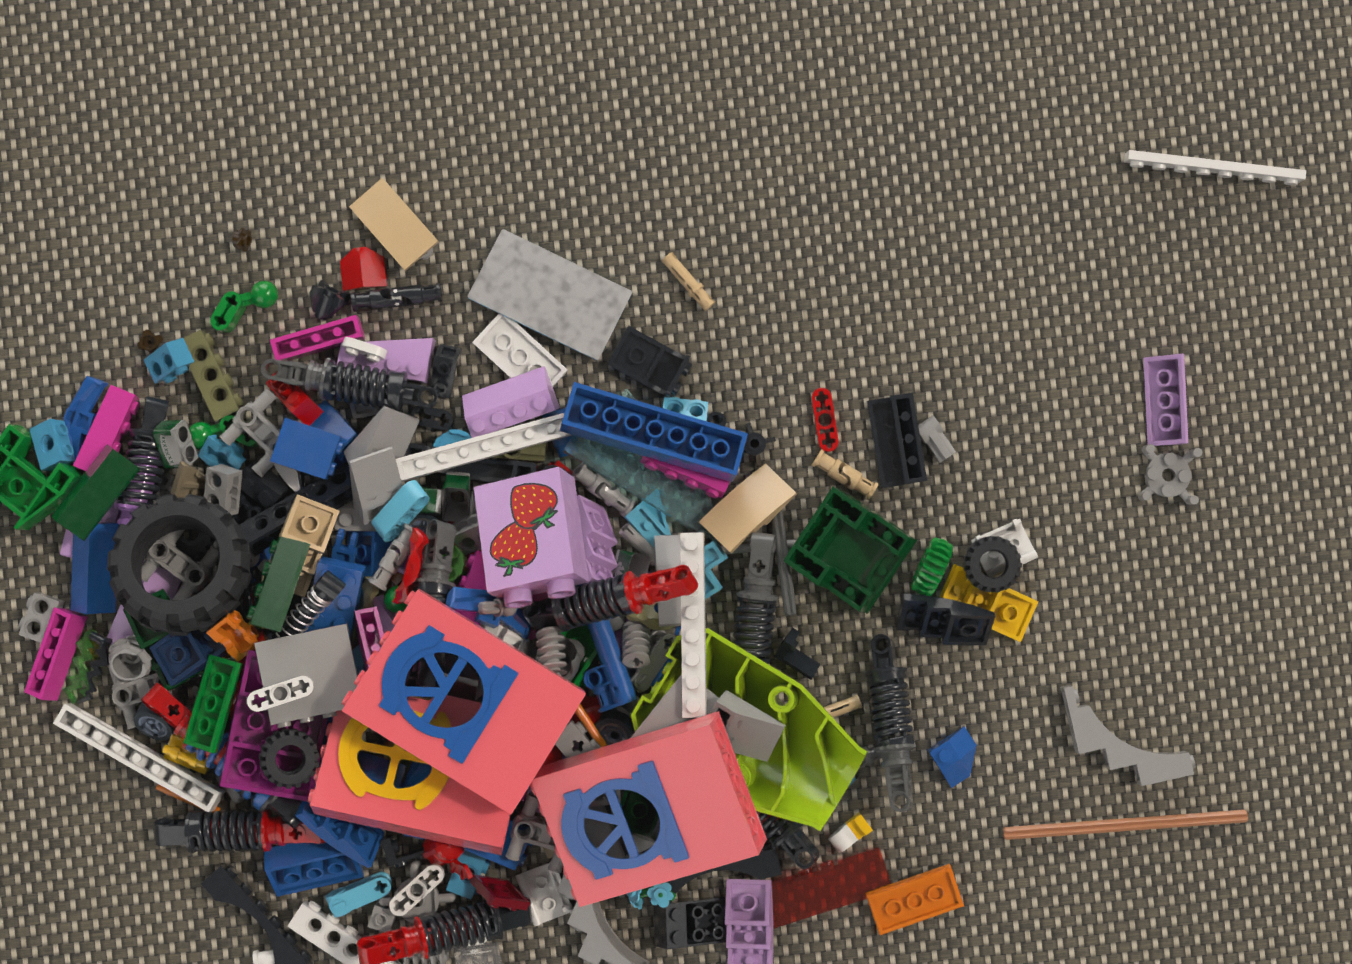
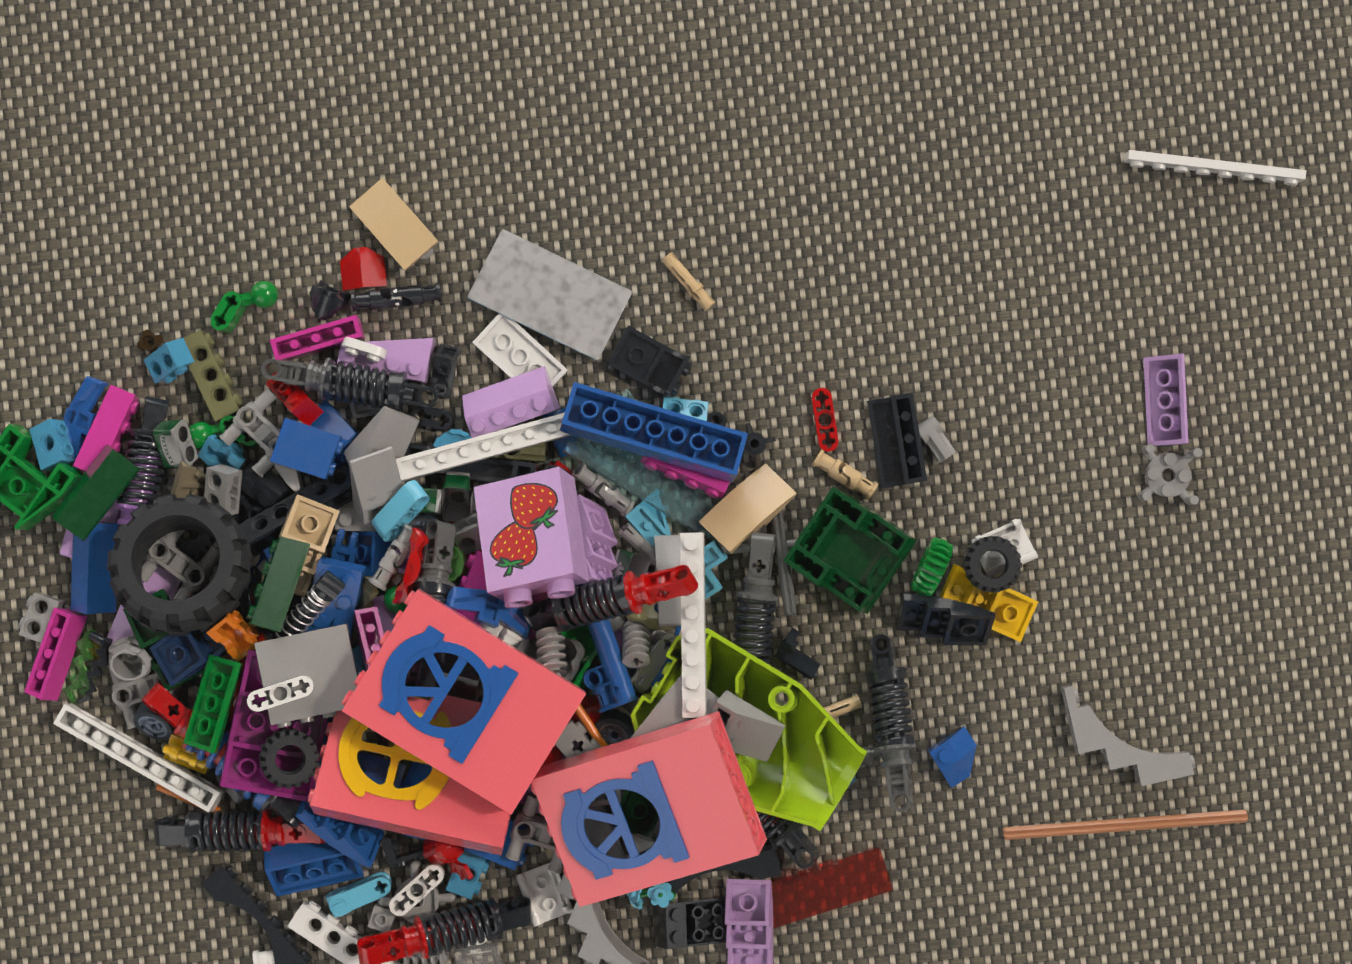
(242, 239): dark brown plate -> none
(495, 607): light grey axle -> none
(499, 892): dark red plate -> none
(850, 833): leg -> none
(914, 899): orange tile -> none

